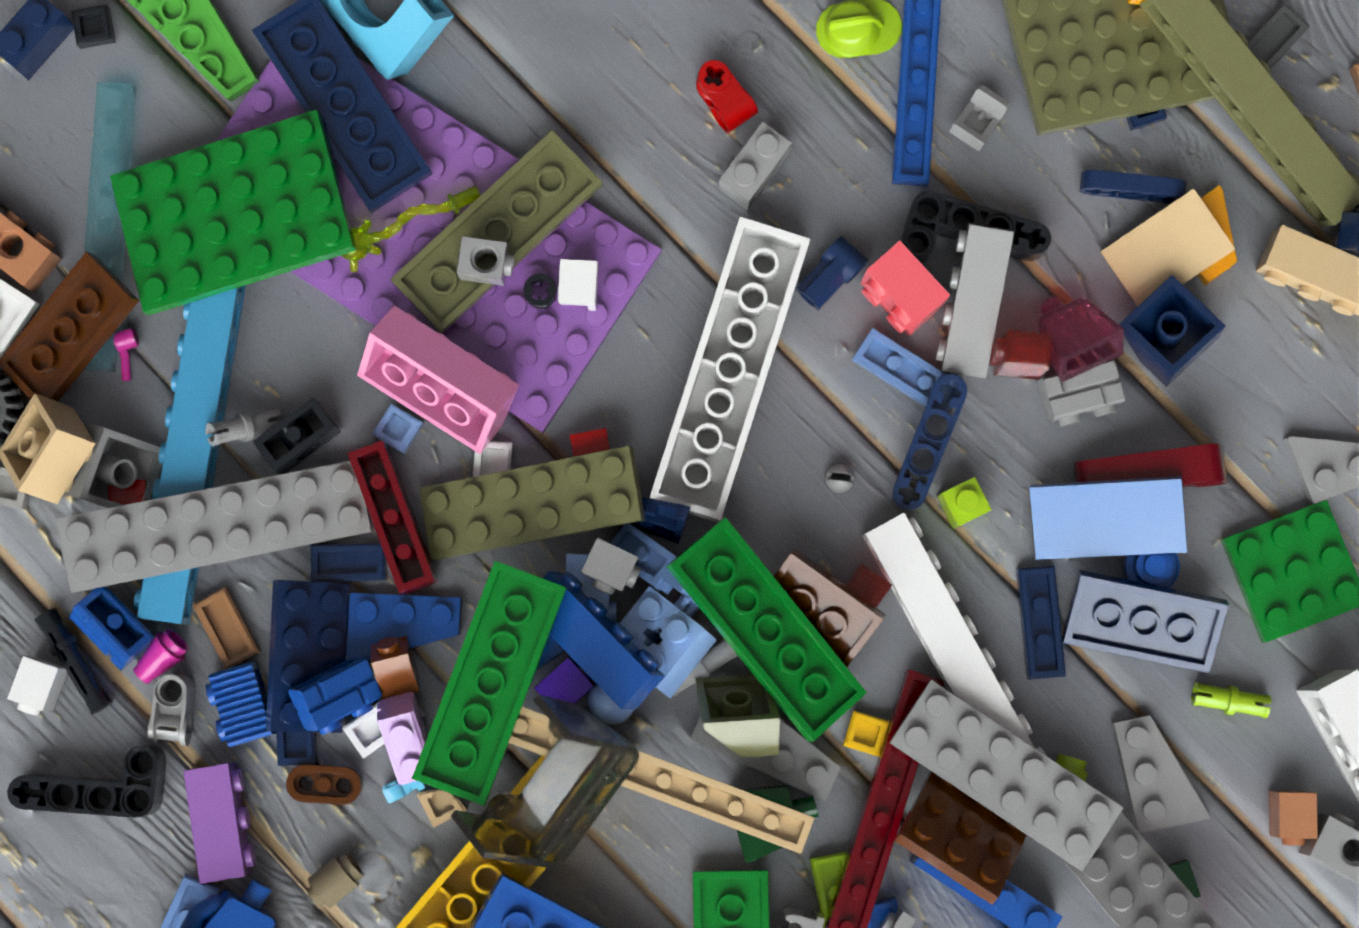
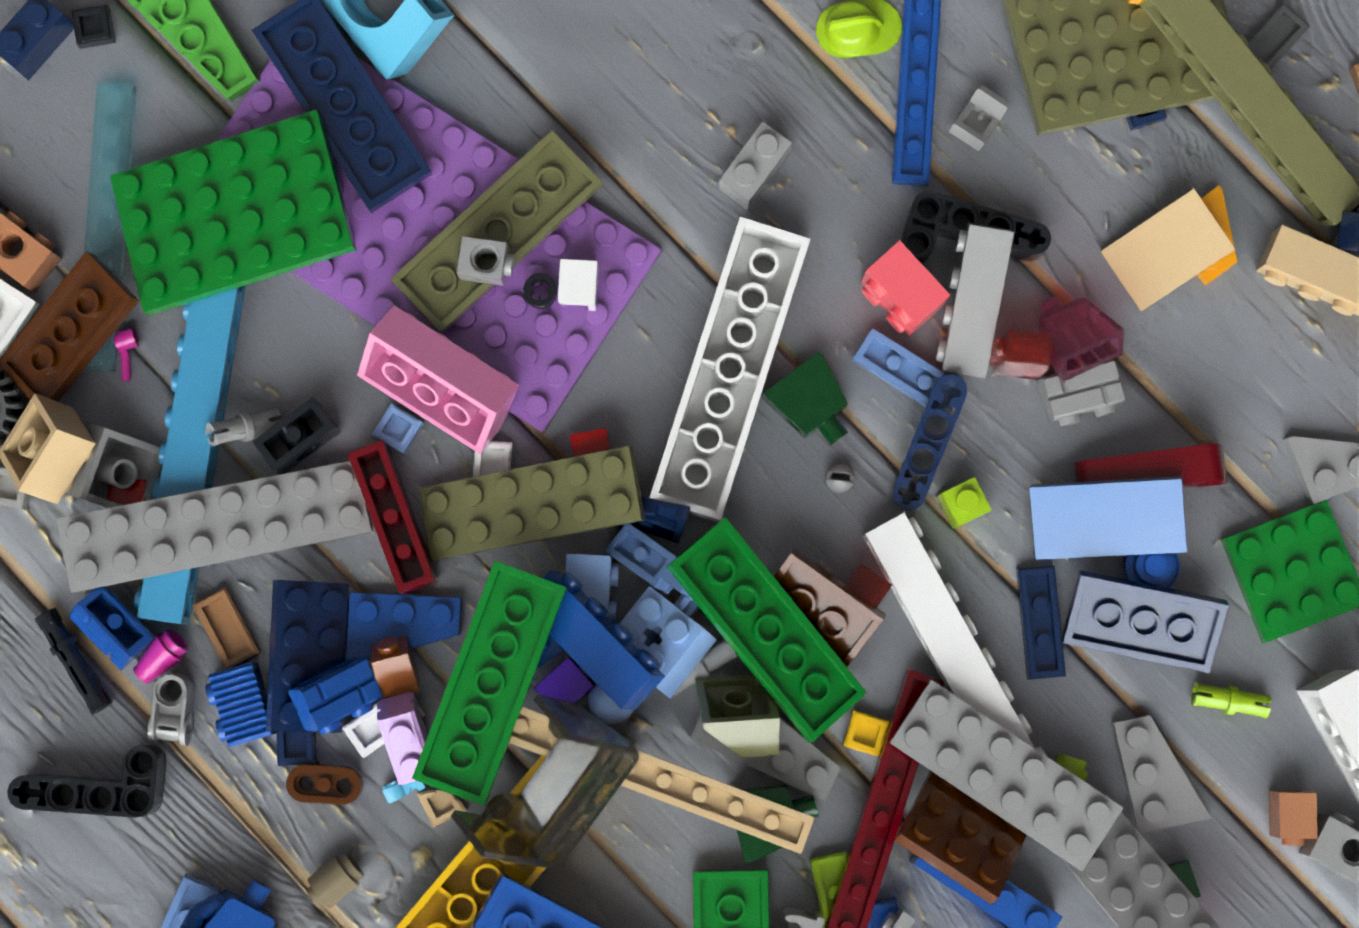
(37, 685): white brick -> none
(219, 822): medium lavender brick -> none
(348, 562): dark blue tile -> none
(364, 240): clear neon green piece -> none
(611, 567): light grey brick -> none
(727, 101): red piece -> none
(810, 400): none -> dark green torso
(837, 266): dark blue piece -> none
(1131, 186): dark blue beam -> none
(1170, 330): dark blue slope -> none

